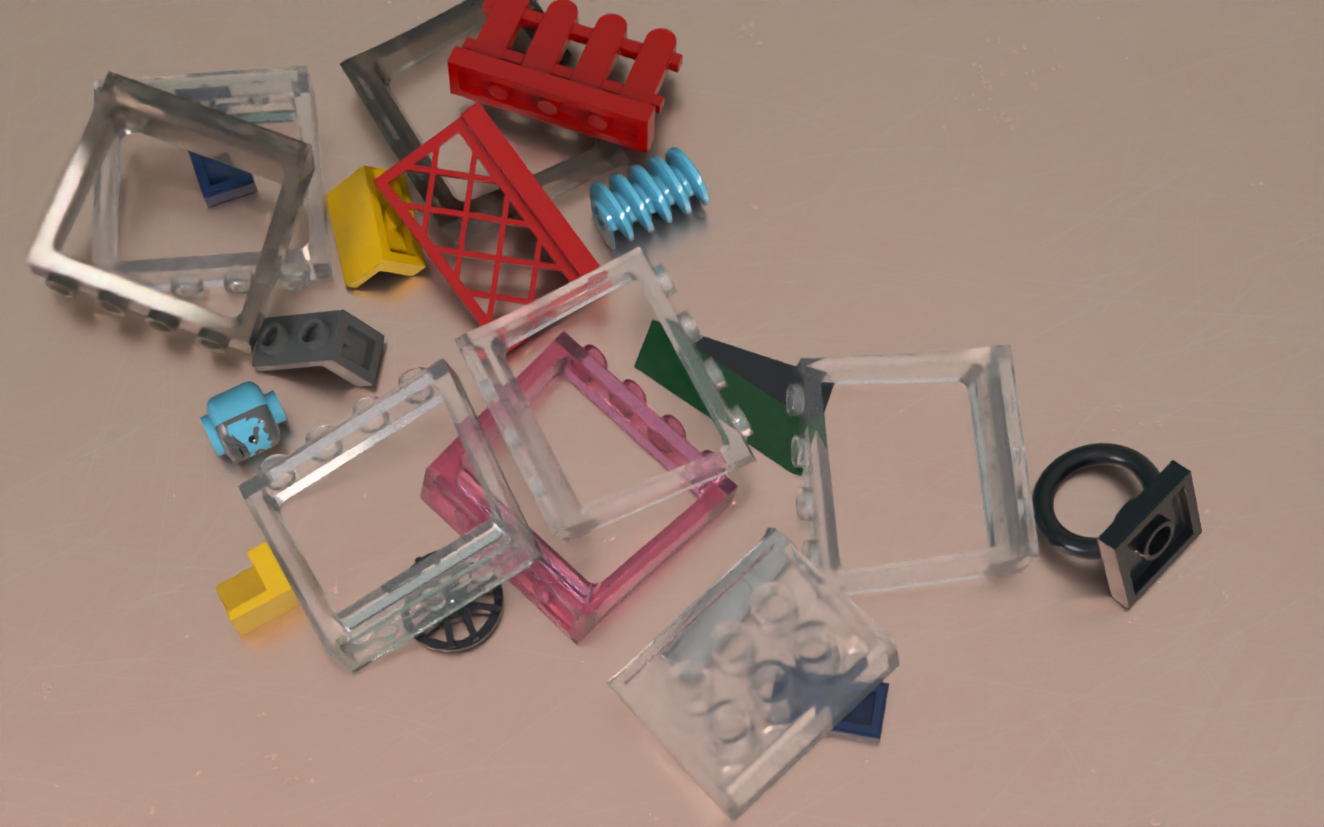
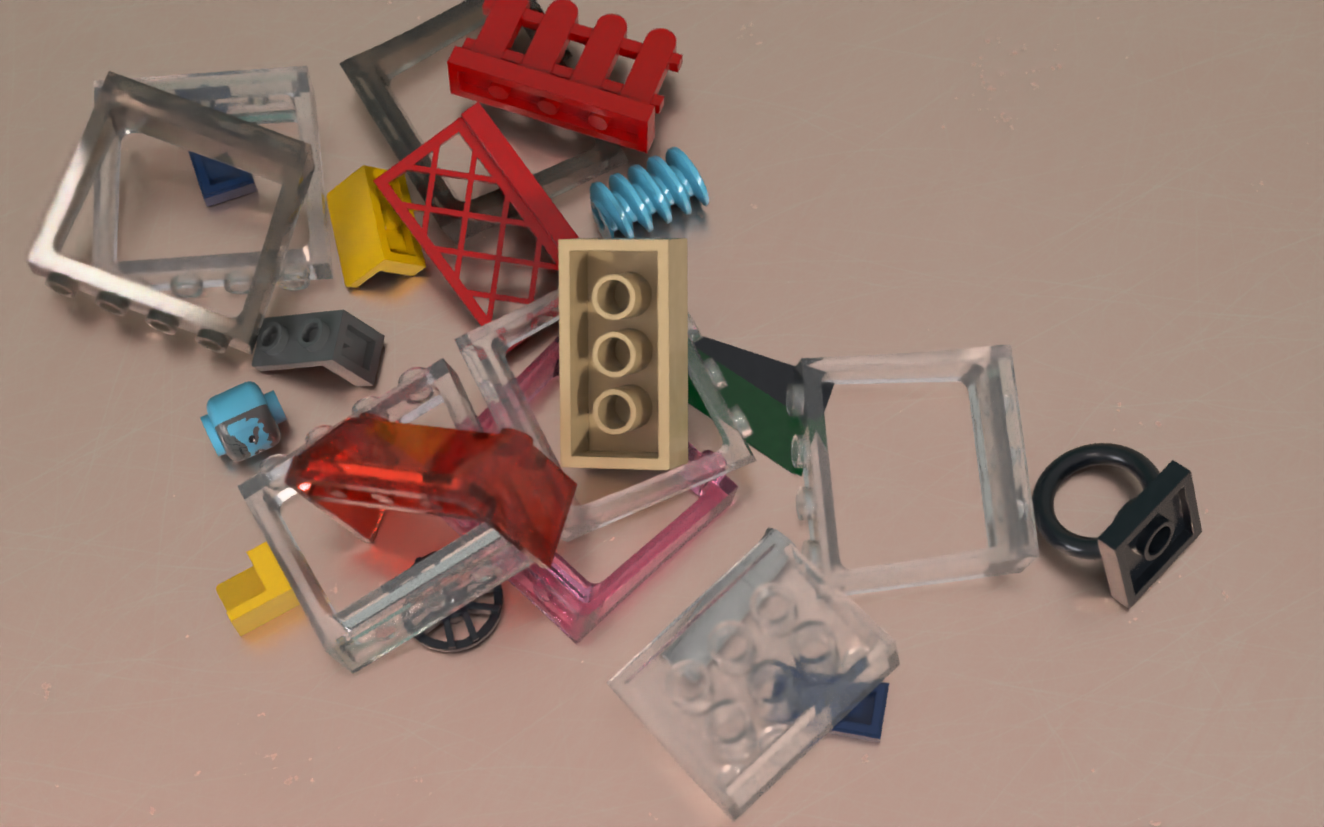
(436, 472): none -> clear red windscreen
(623, 353): none -> tan brick

